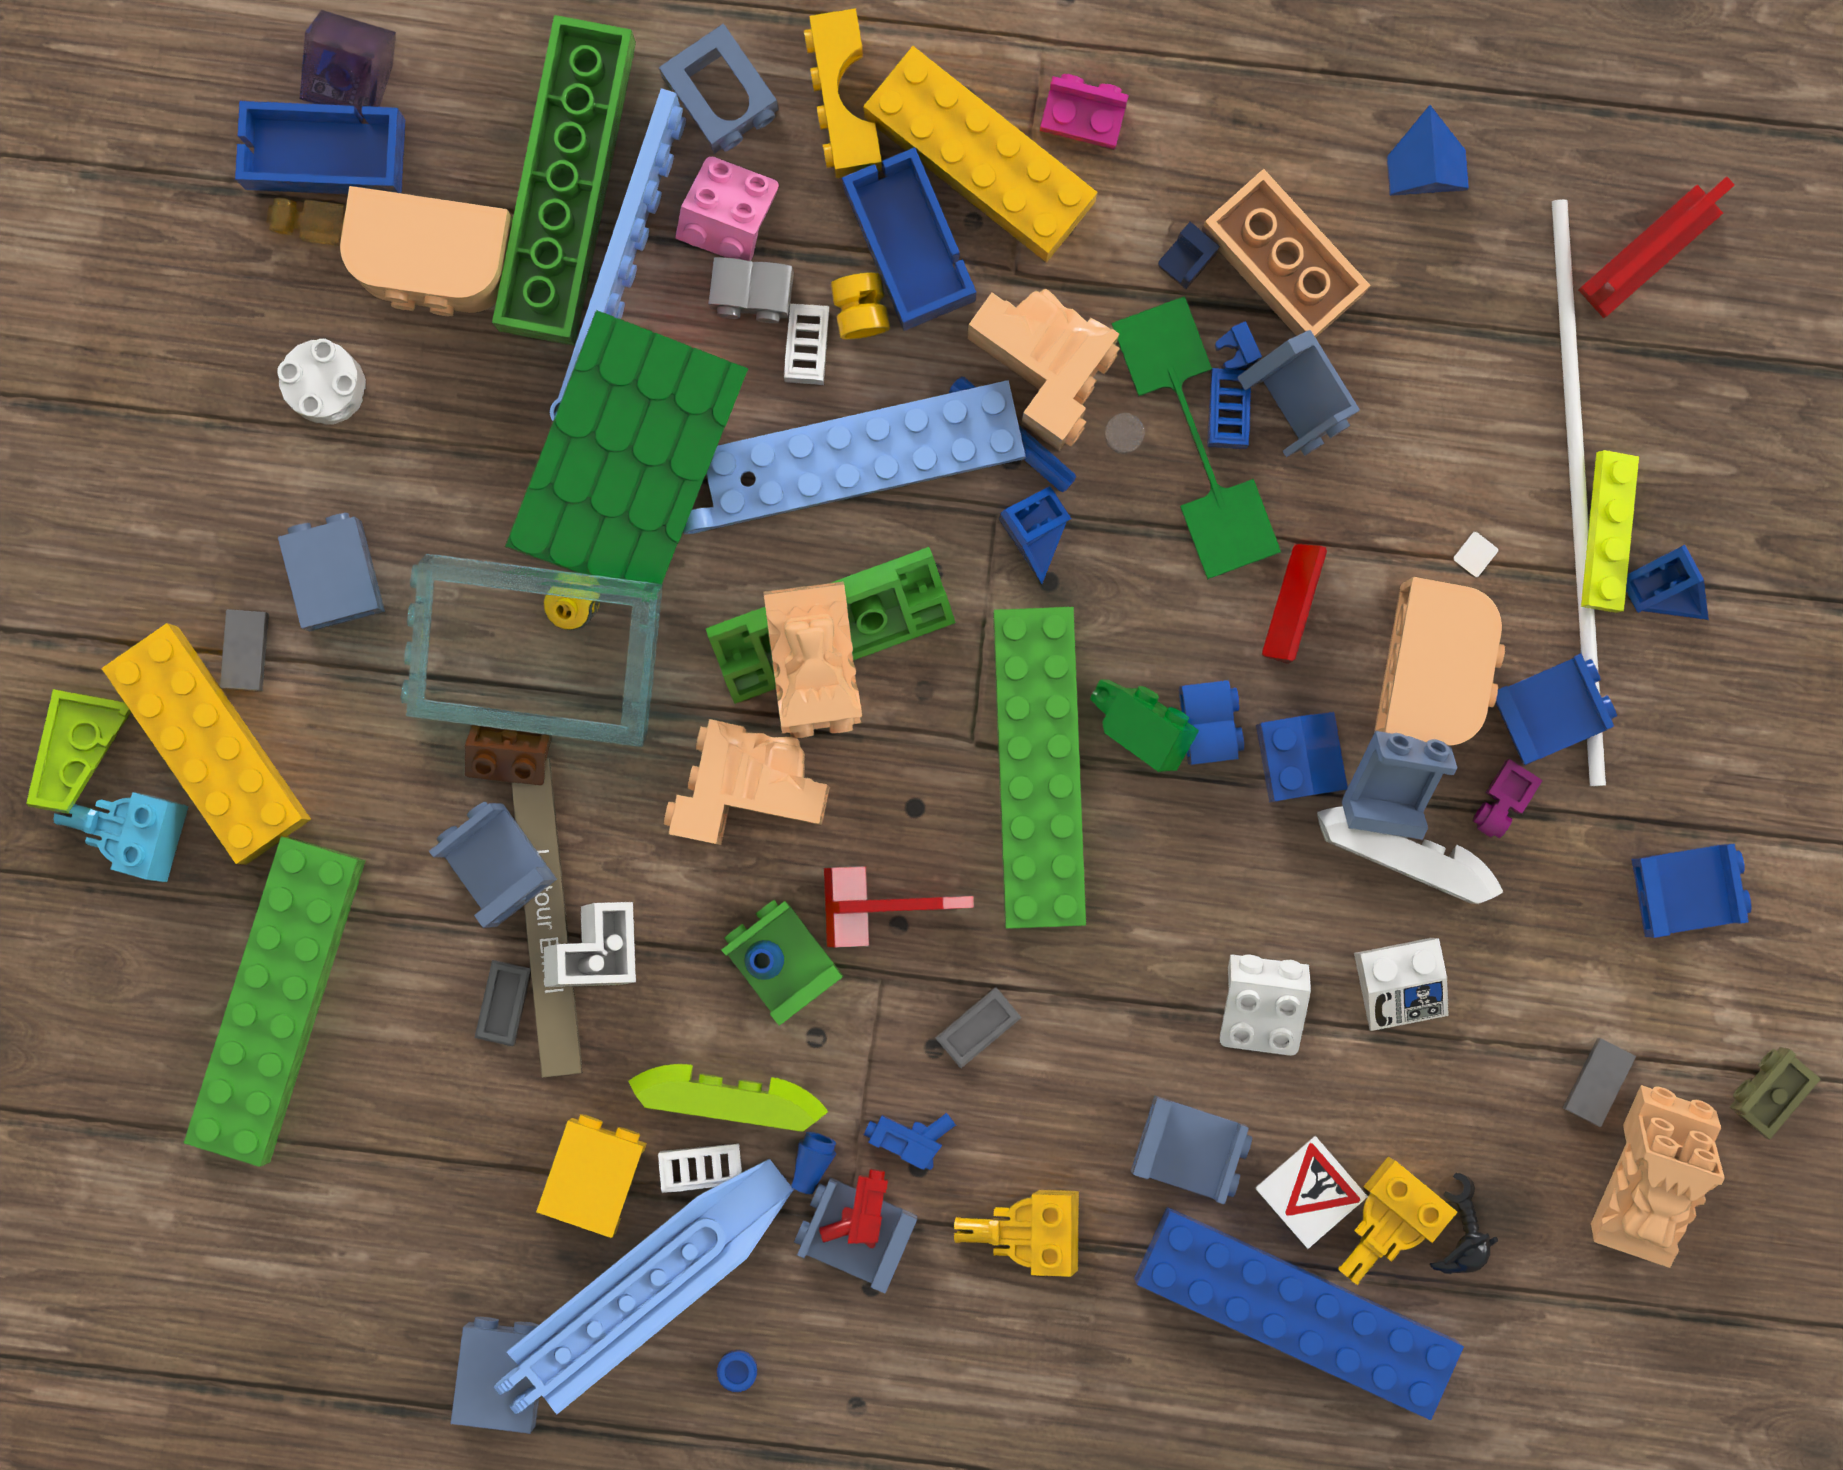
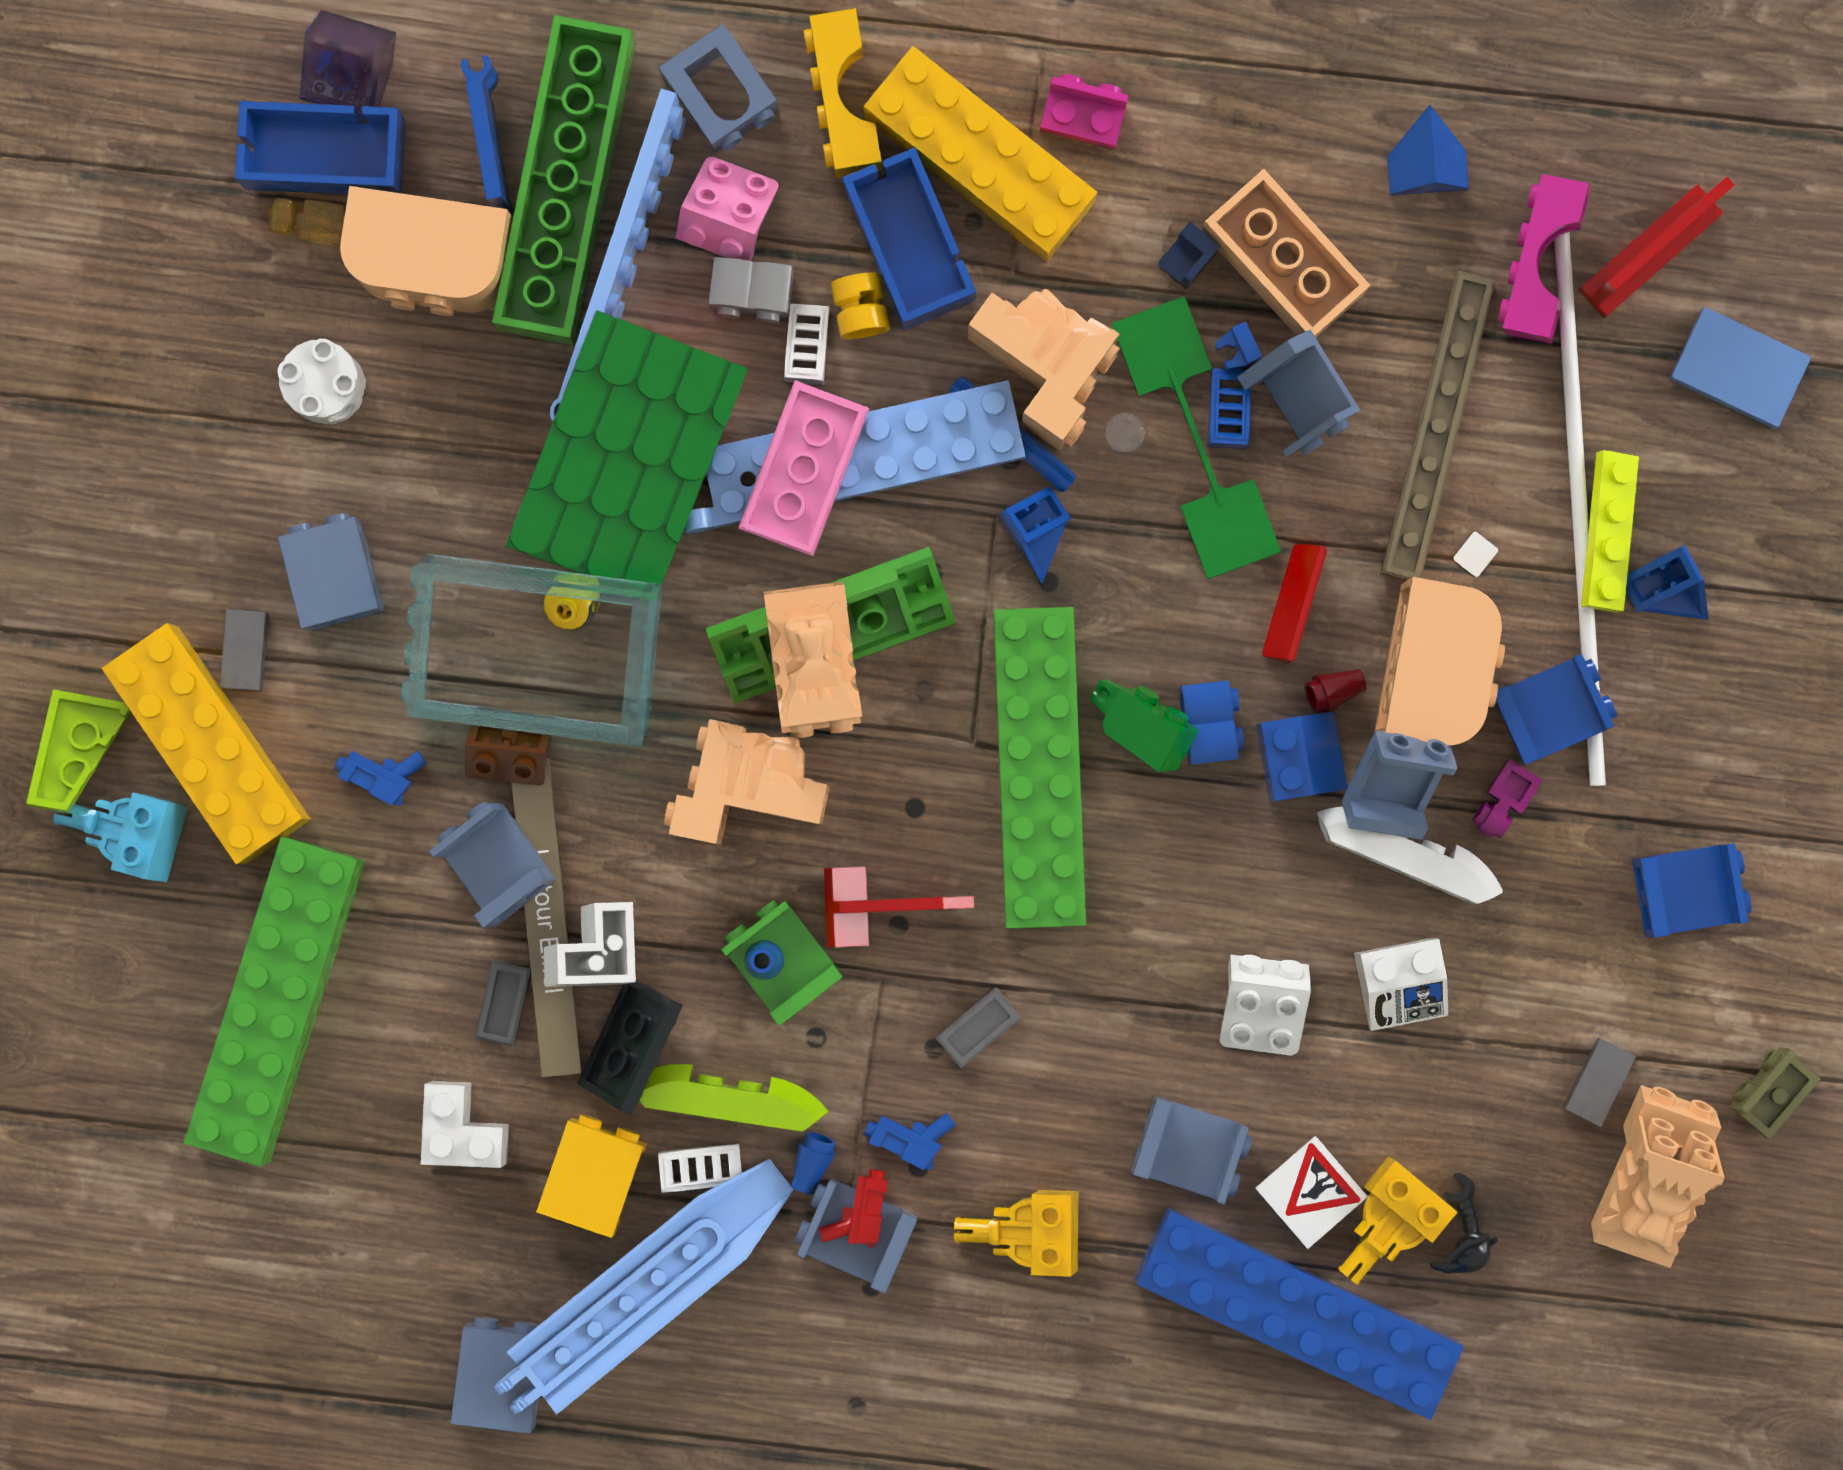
(384, 781): none -> blue piece
(450, 1135): none -> white brick
(479, 90): none -> blue tile
(629, 1045): none -> black plate
(737, 1371): blue tile -> none
(803, 468): none -> bright pink tile
(1334, 689): none -> dark red cone
(1437, 426): none -> dark tan tile
(1557, 209): none -> dark pink arch
(1739, 368): none -> medium blue tile

